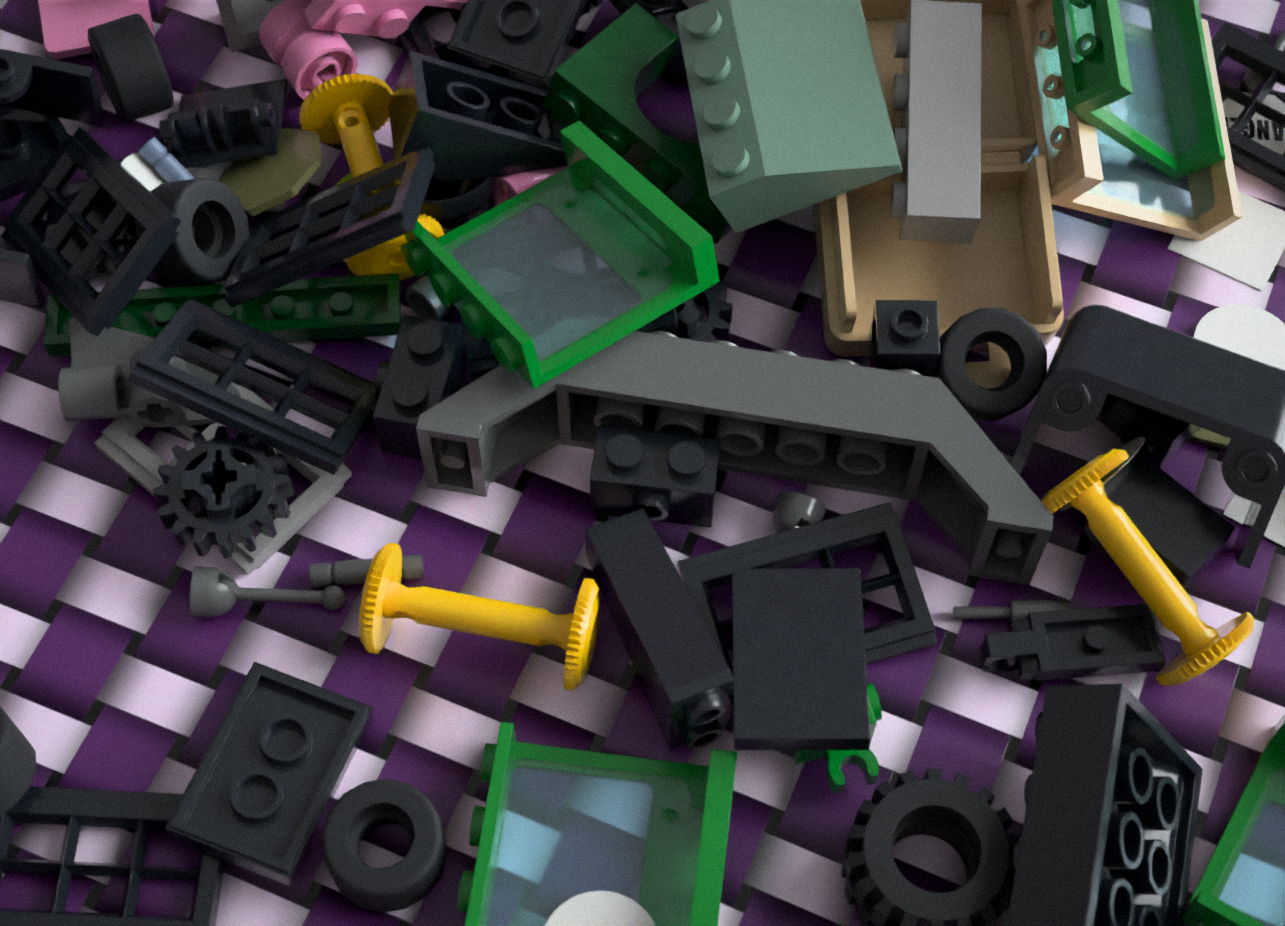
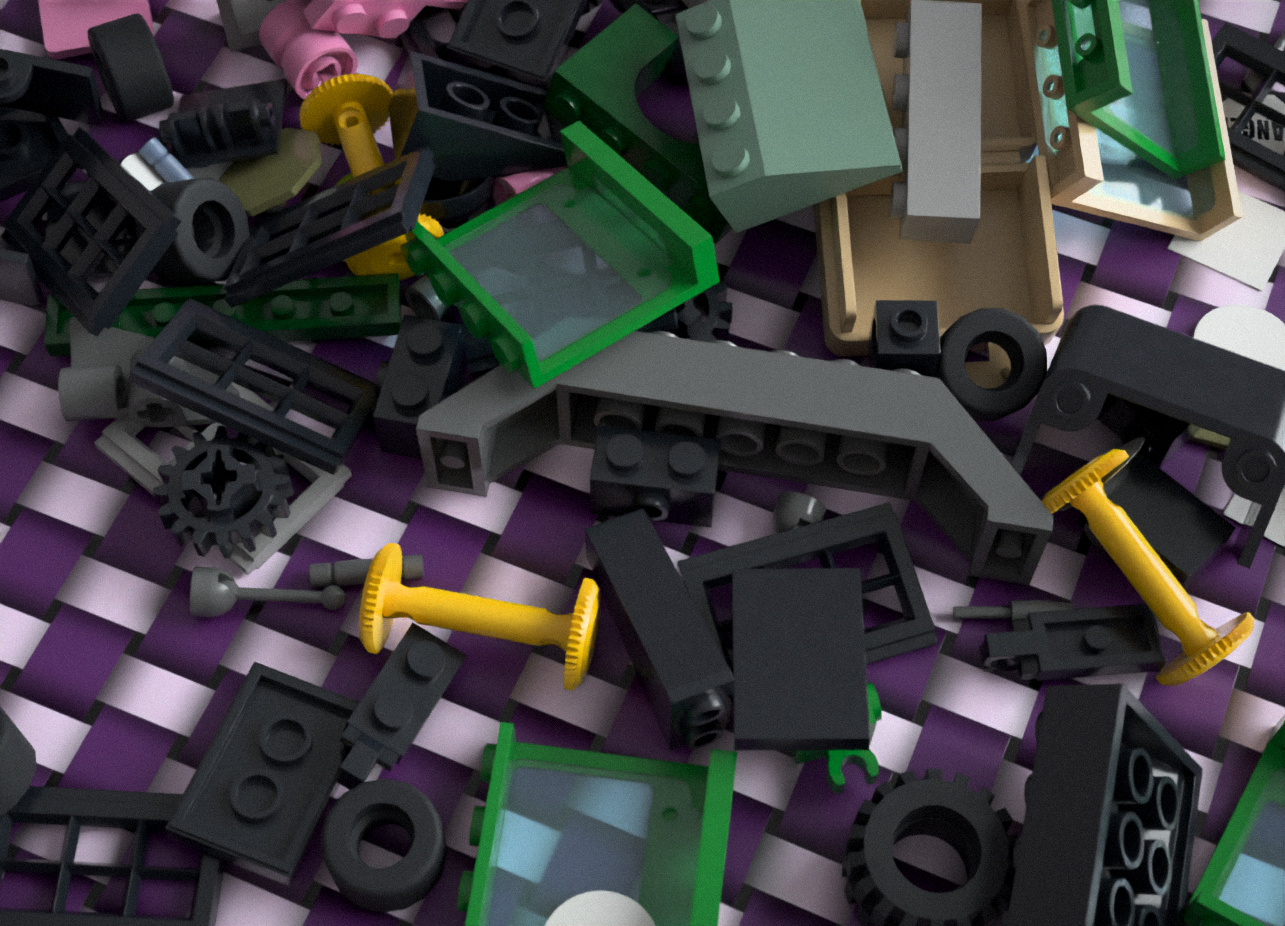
(397, 704): none -> black hinge

